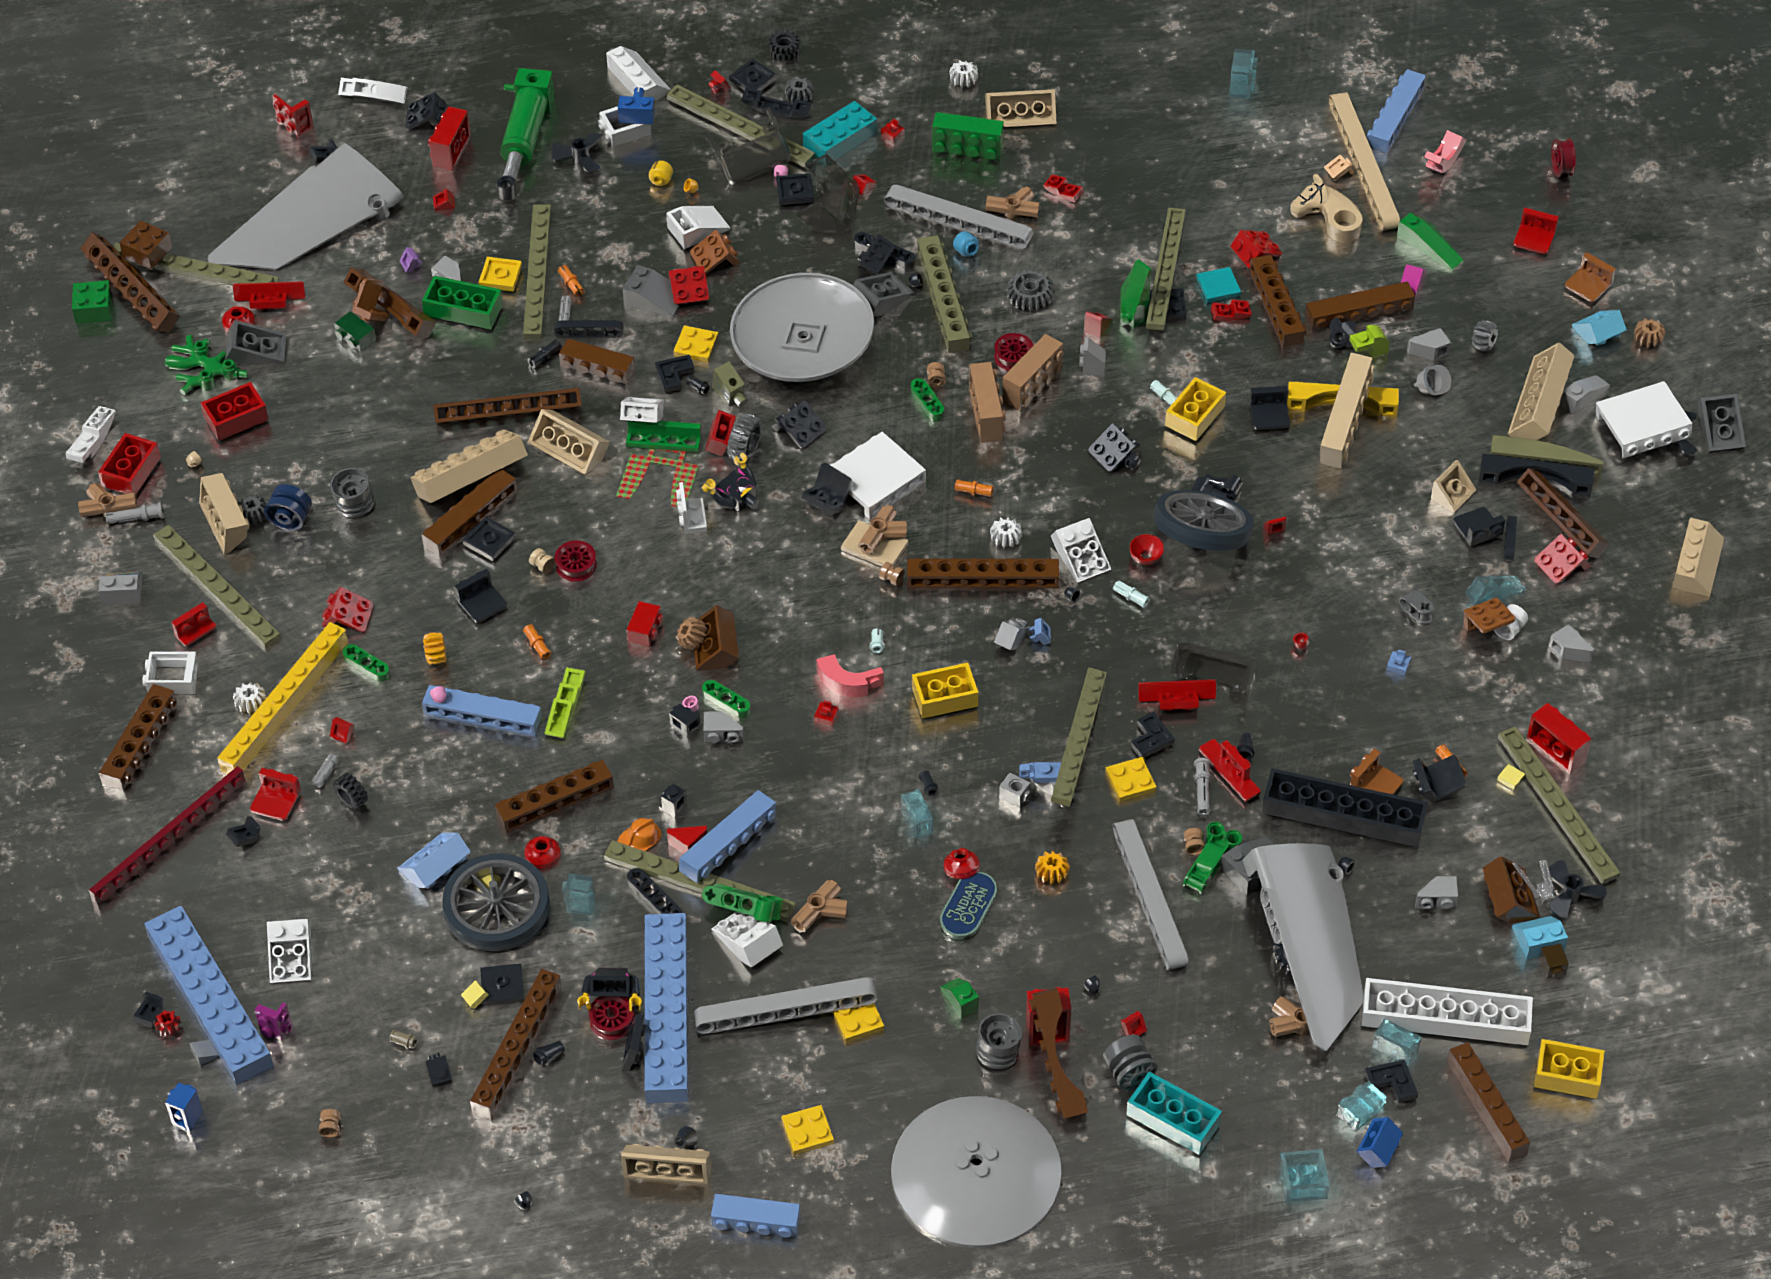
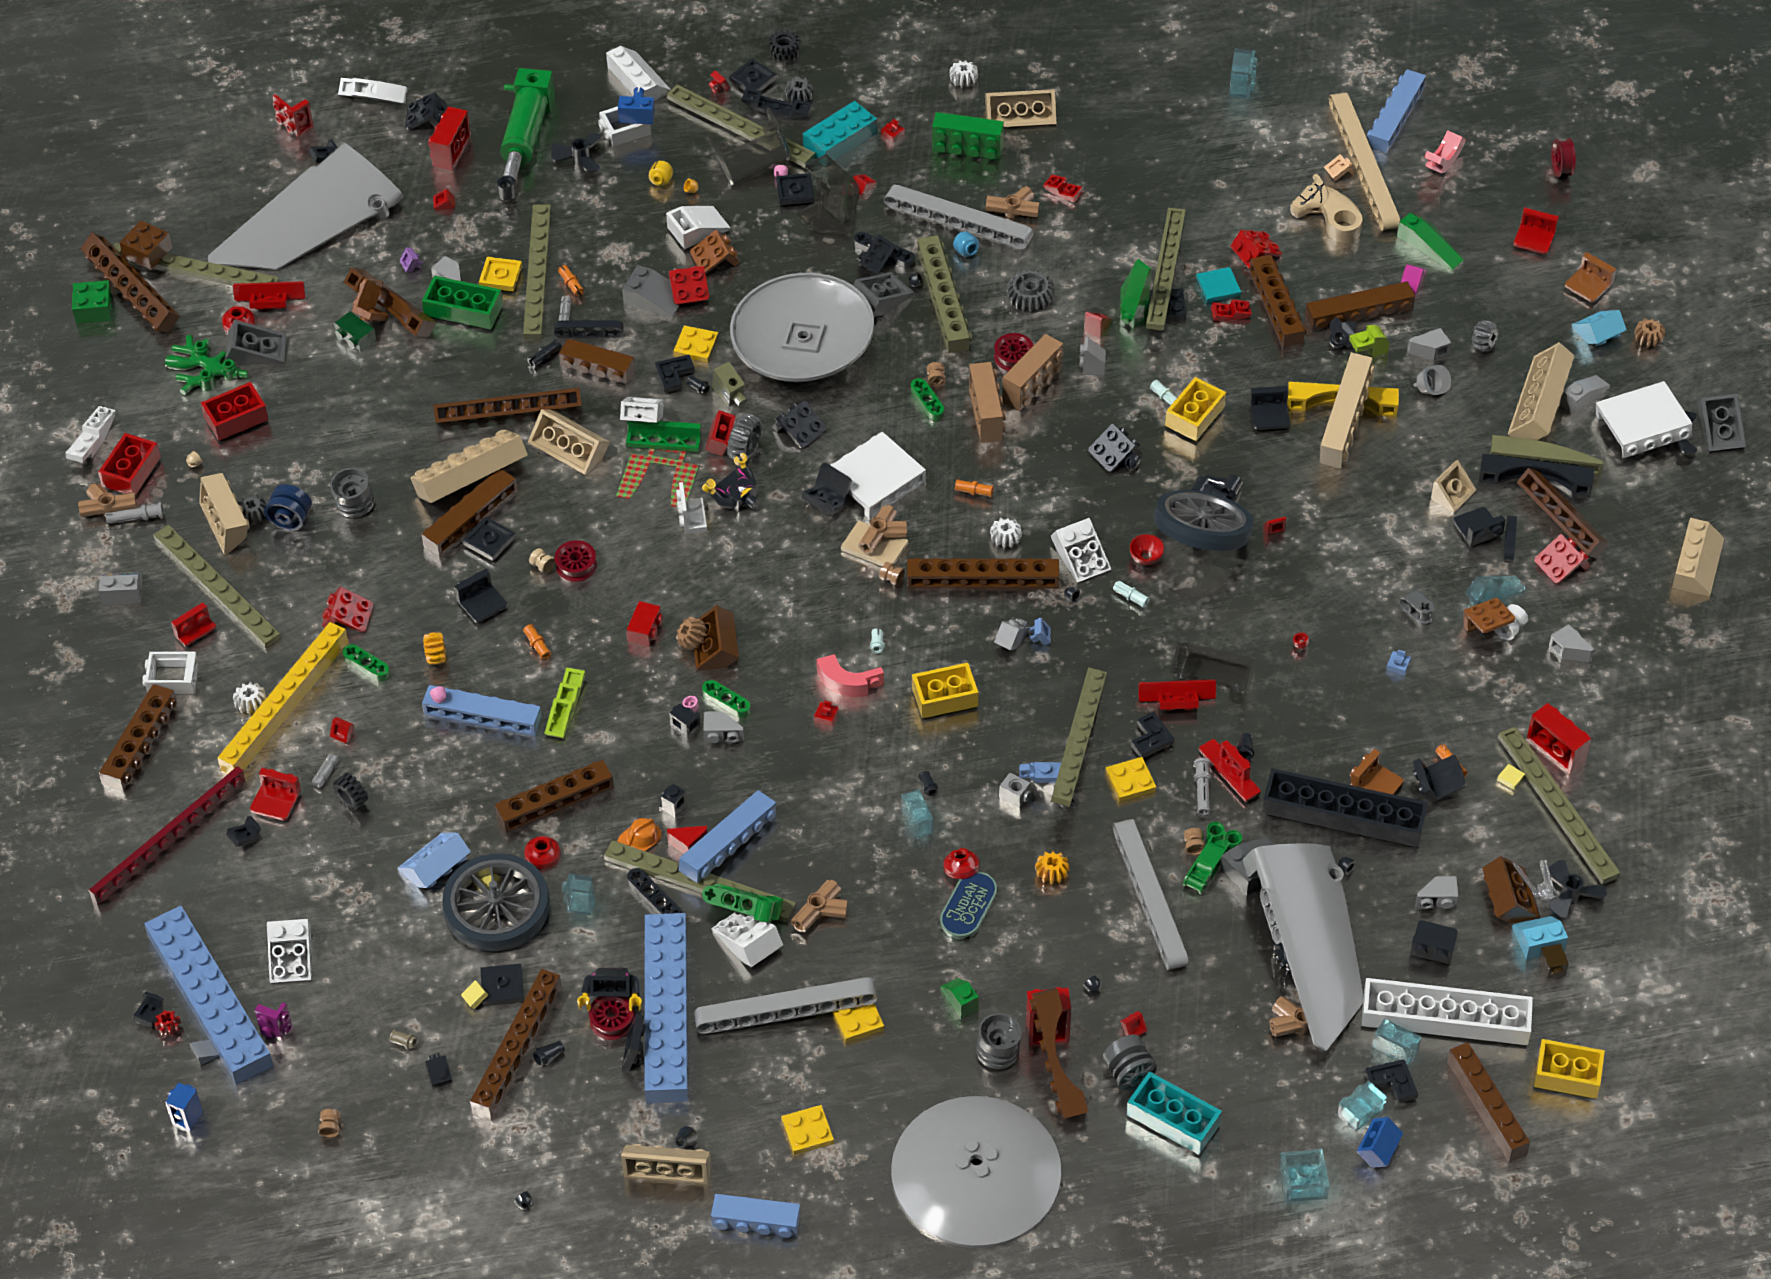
(1434, 942): none -> black bracket

